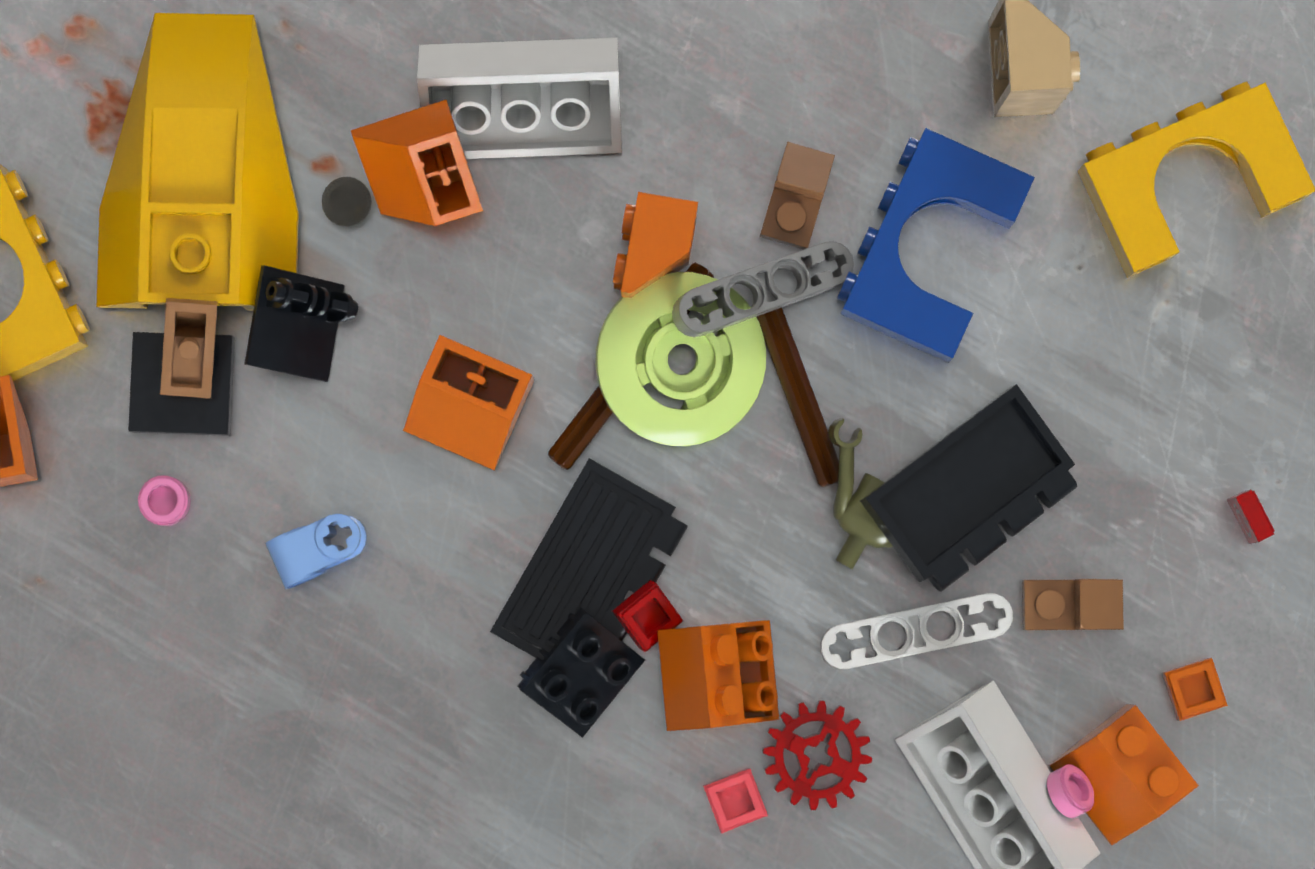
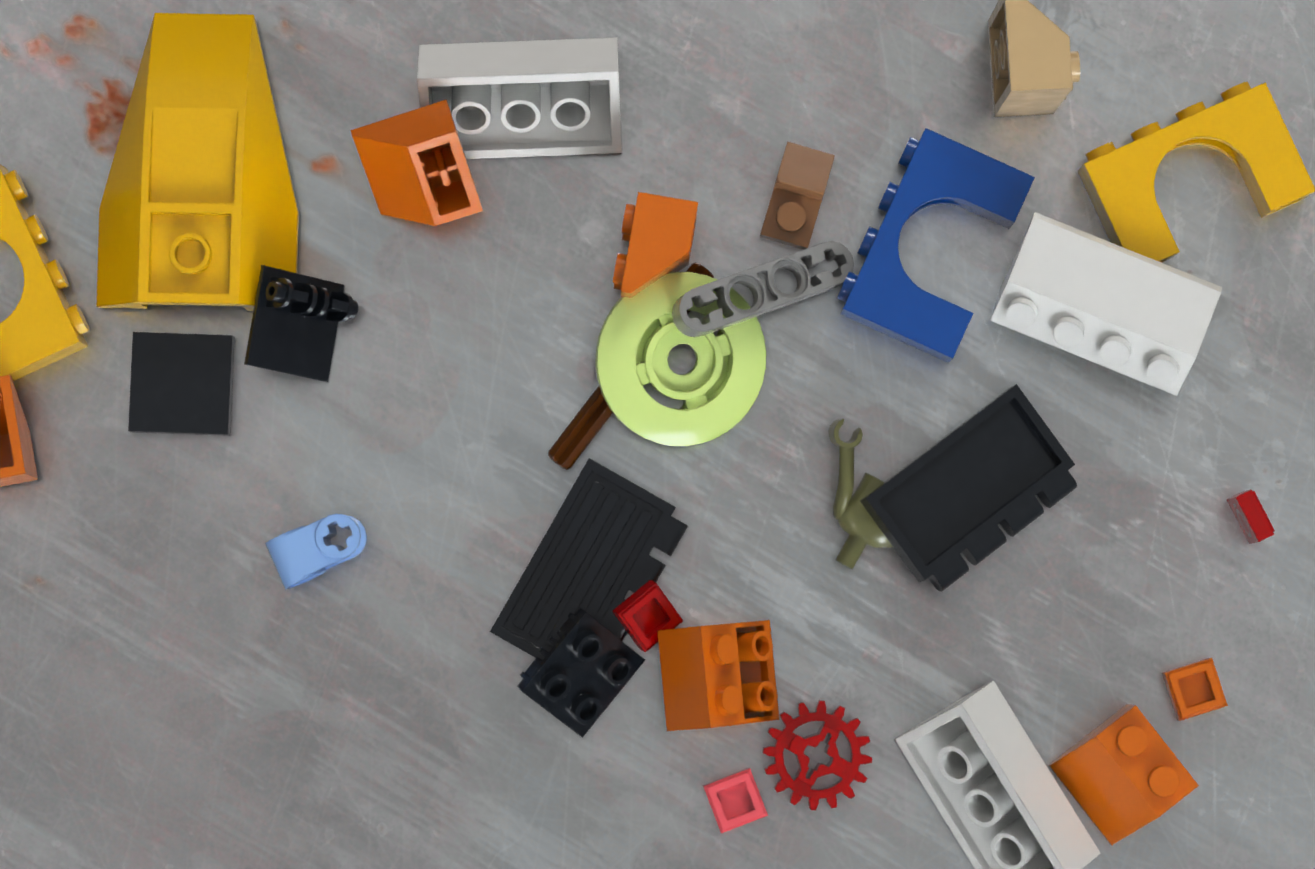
(164, 500): bright pink tile -> none
(188, 348): medium nougat slope -> none
(346, 201): clear smoke plate -> none
(467, 402): orange slope -> none
(800, 396): reddish brown axle -> none
(915, 625): white beam -> none
(1070, 791): bright pink tile -> none
(1072, 604): medium nougat slope -> none
(1106, 304): none -> white slope

